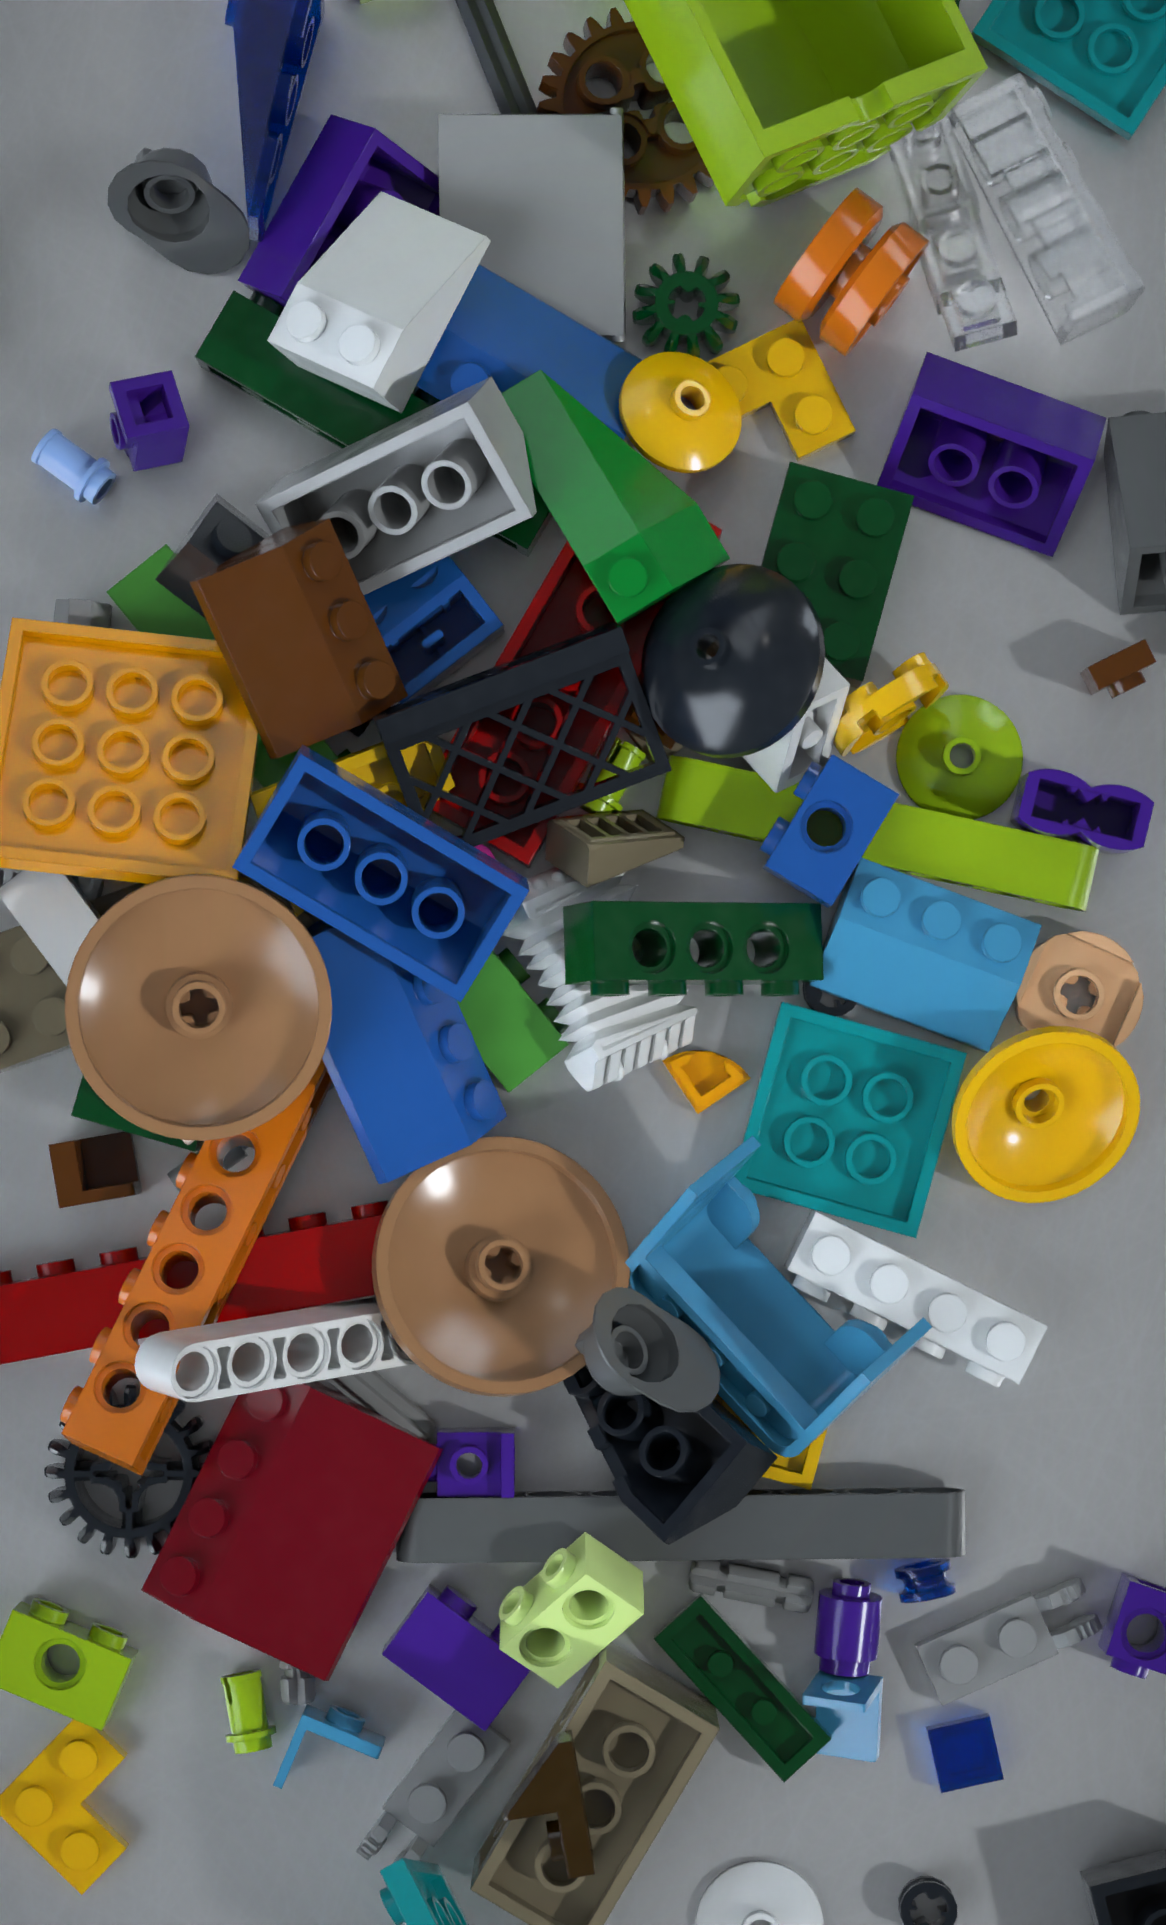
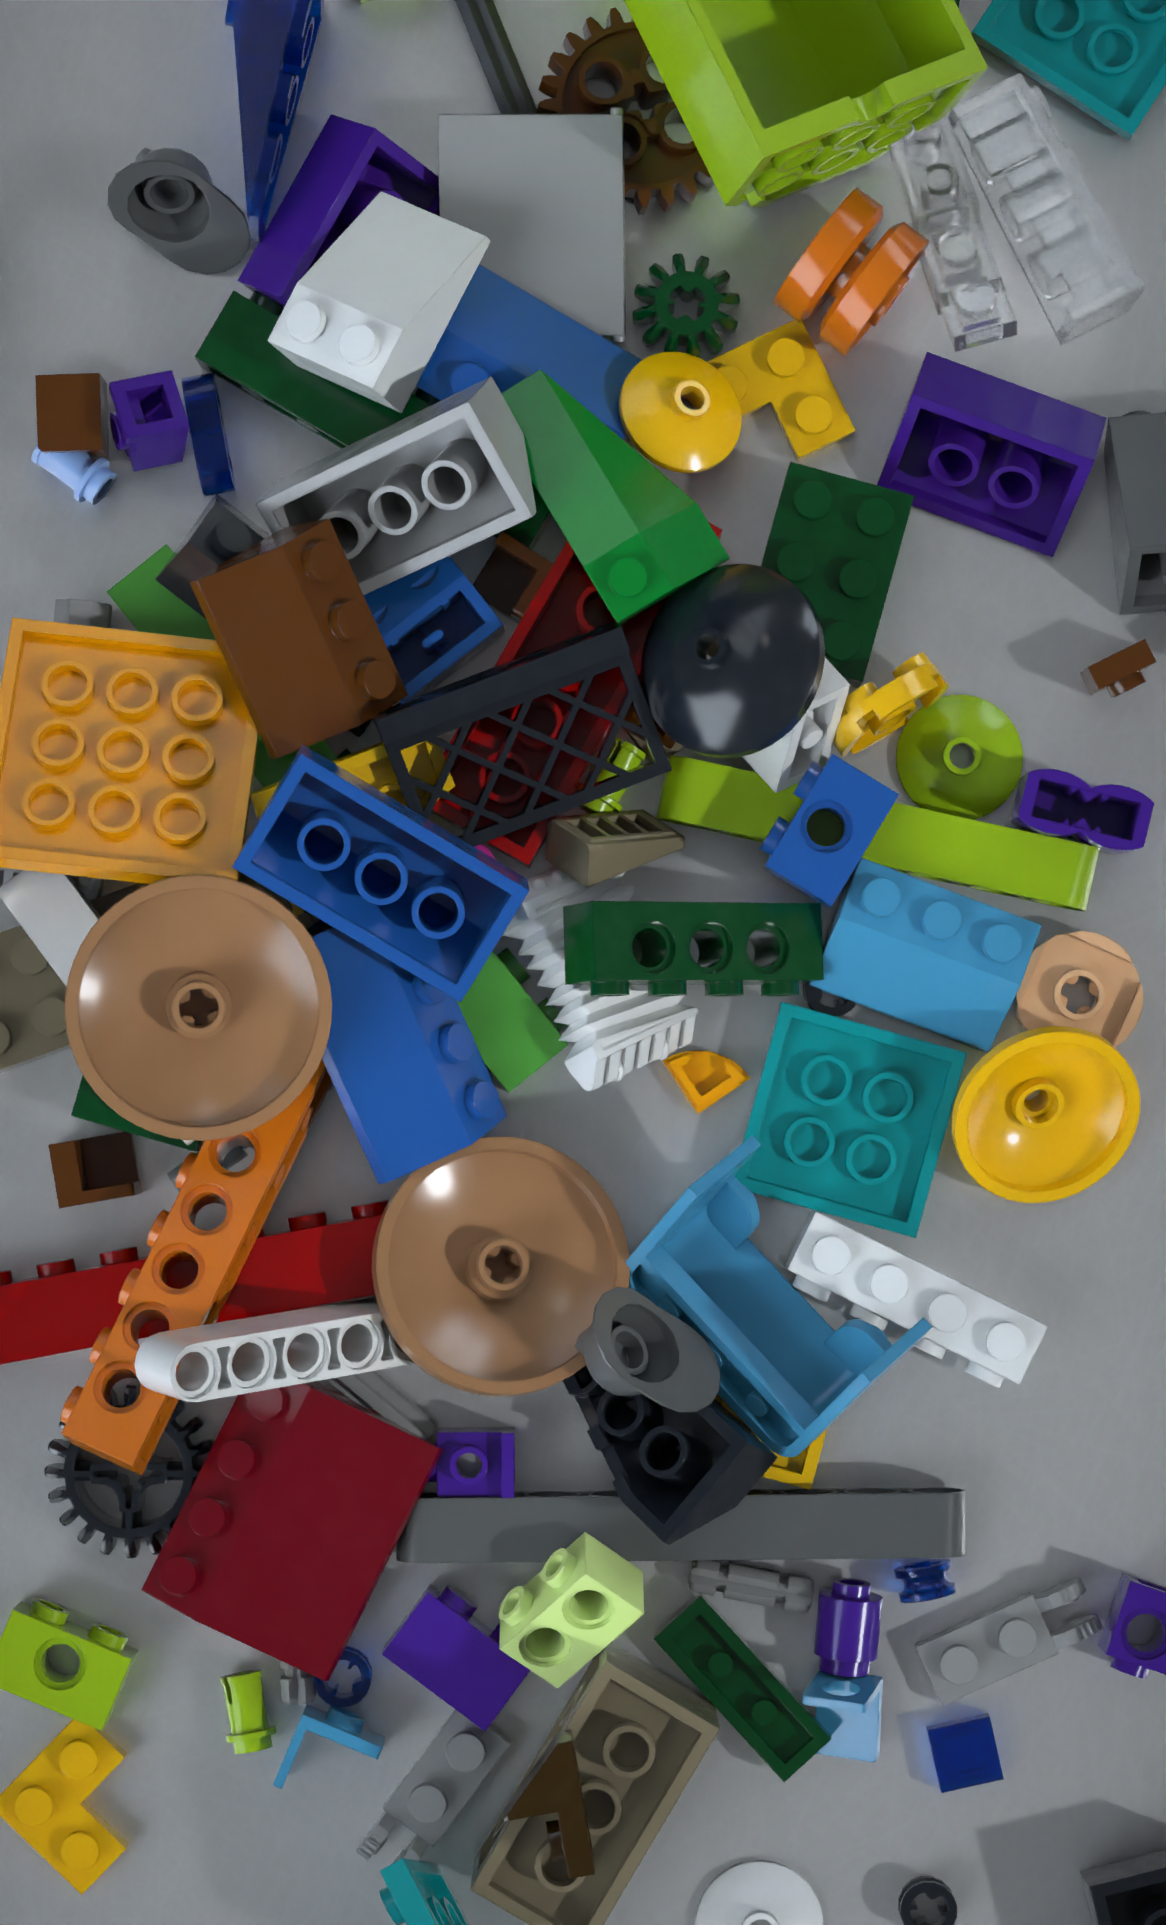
(72, 414): none -> reddish brown panel
(208, 434): none -> clear blue beam
(359, 1687): none -> clear blue bush
(511, 577): none -> reddish brown panel

